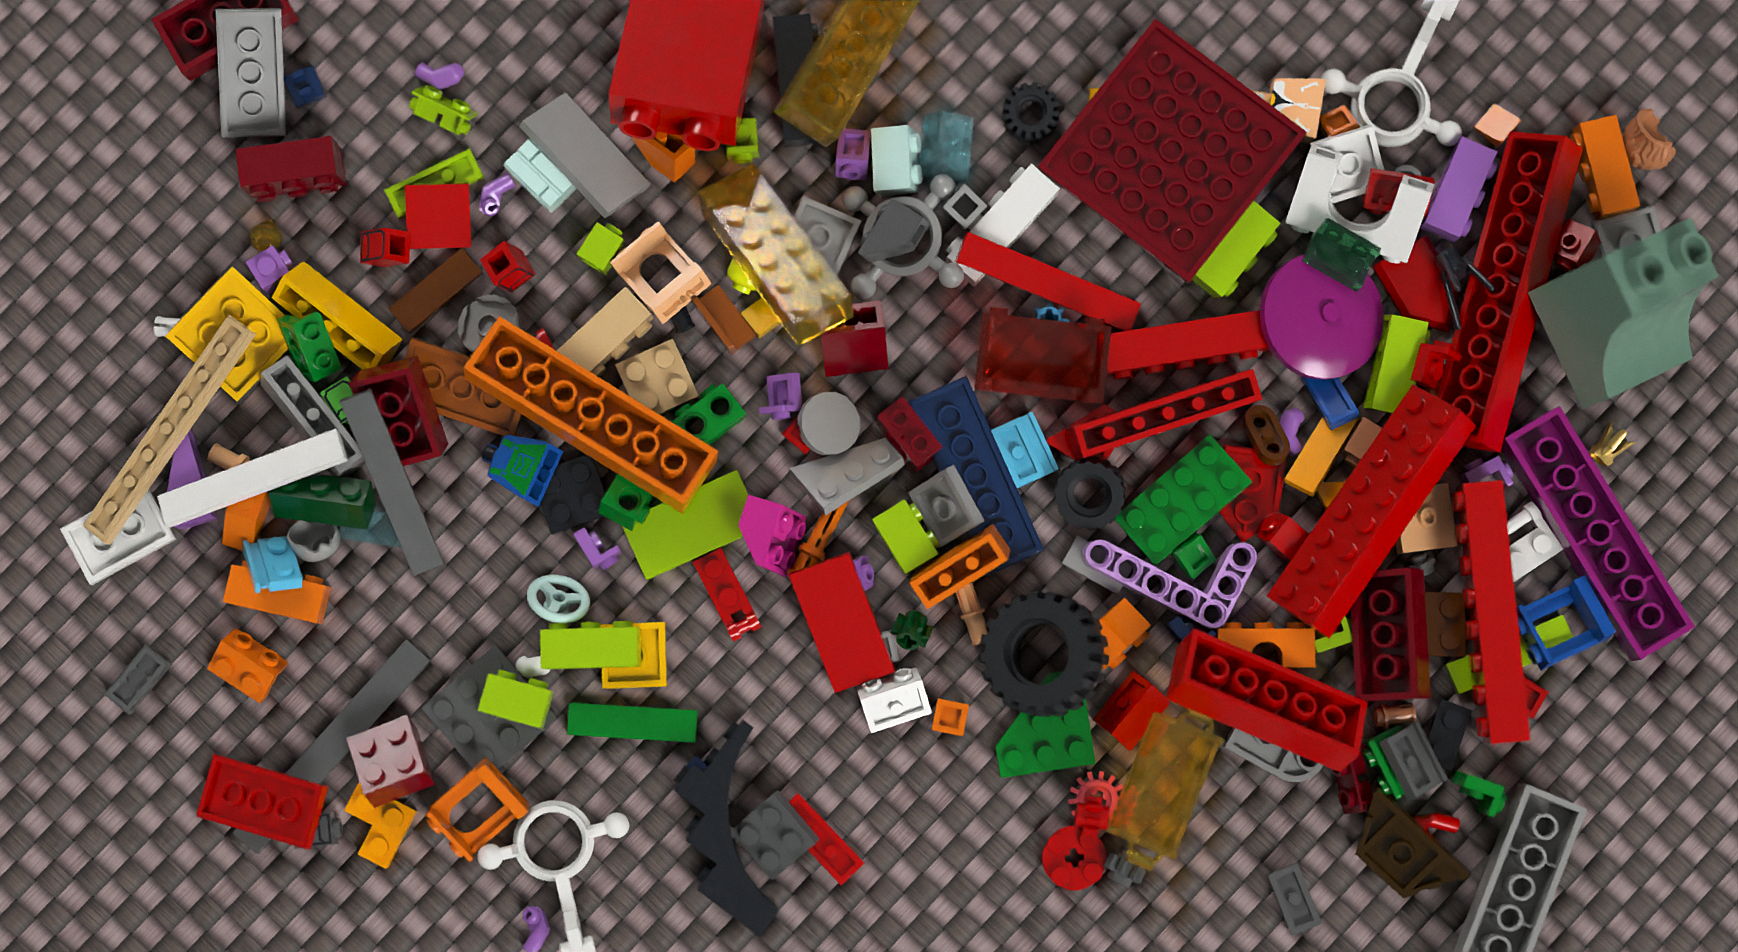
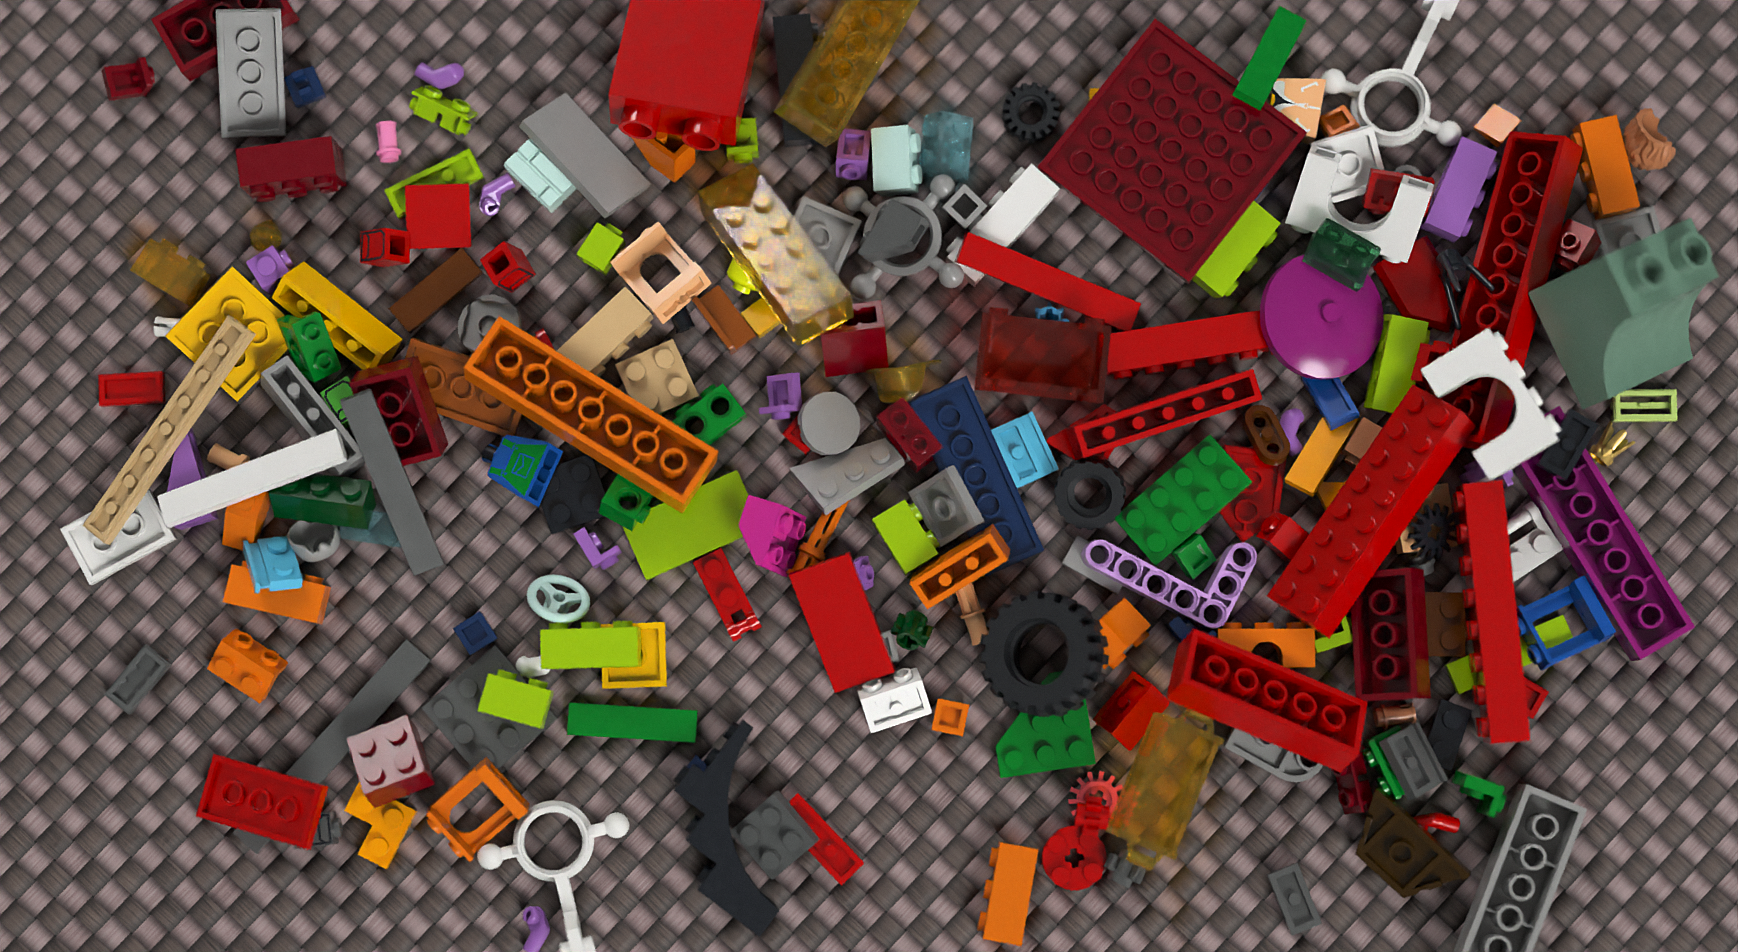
(128, 79): none -> dark red bracket
(131, 389): none -> red tile
(170, 271): none -> clear yellow brick
(387, 142): none -> bright pink pin
(475, 633): none -> dark blue plate
(900, 381): none -> clear yellow piece
(1008, 893): none -> orange brick
(1269, 58): none -> green tile
(1423, 526): none -> black gear
(1485, 358): none -> white arch
(1573, 438): none -> black plate
(1616, 405): none -> yellowish green tile

